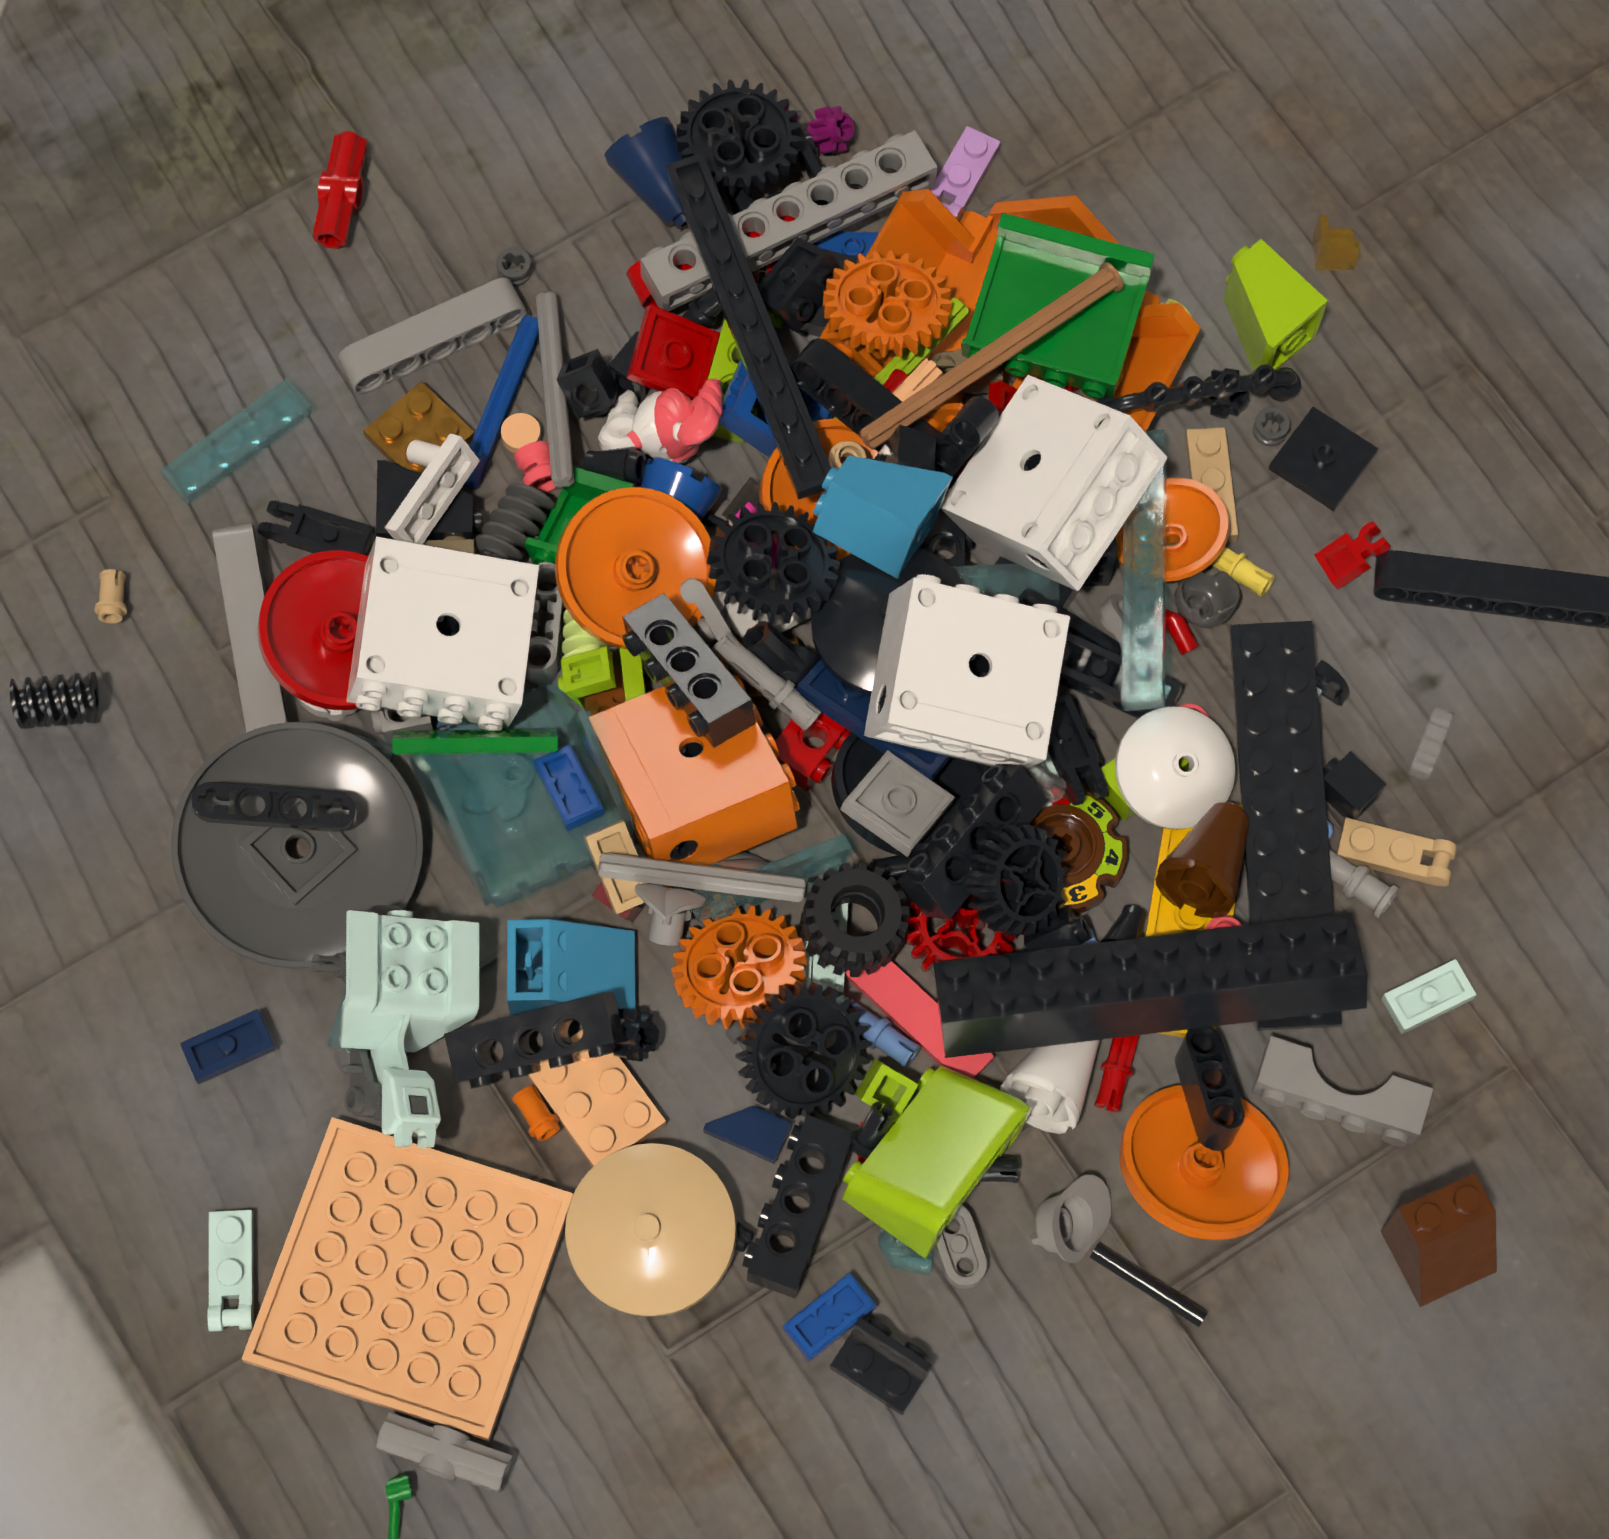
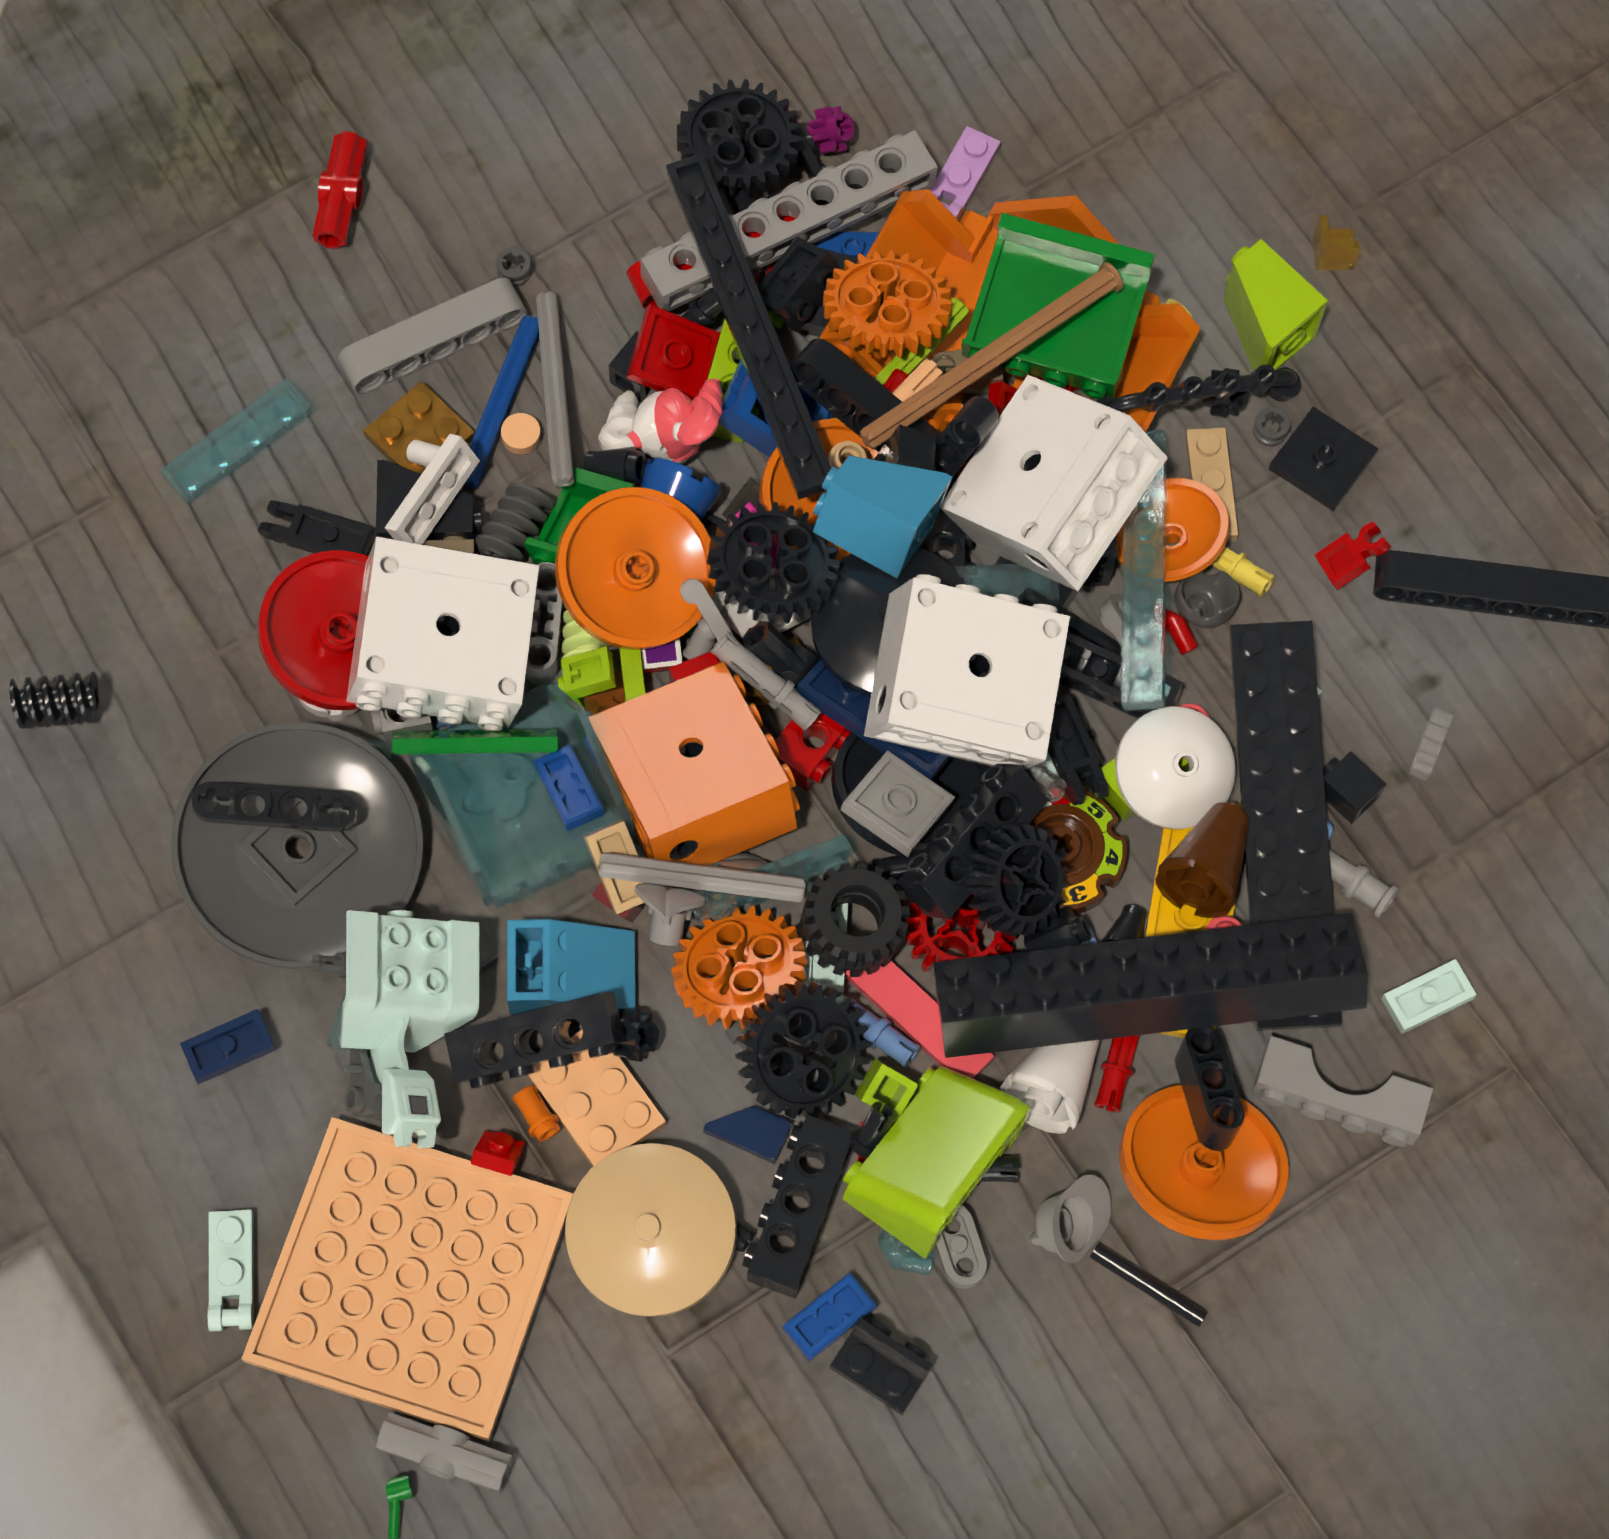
(111, 597): tan pin -> none
(243, 595): light grey beam -> none
(498, 1152): none -> red plate
(535, 464): coral wheel -> none
(592, 370): black brick -> none
(642, 166): dark blue cone -> none
(688, 671): brick -> none
(1331, 683): black tile -> none
(1395, 852): tan plate -> none
(1444, 1239): reddish brown slope -> none

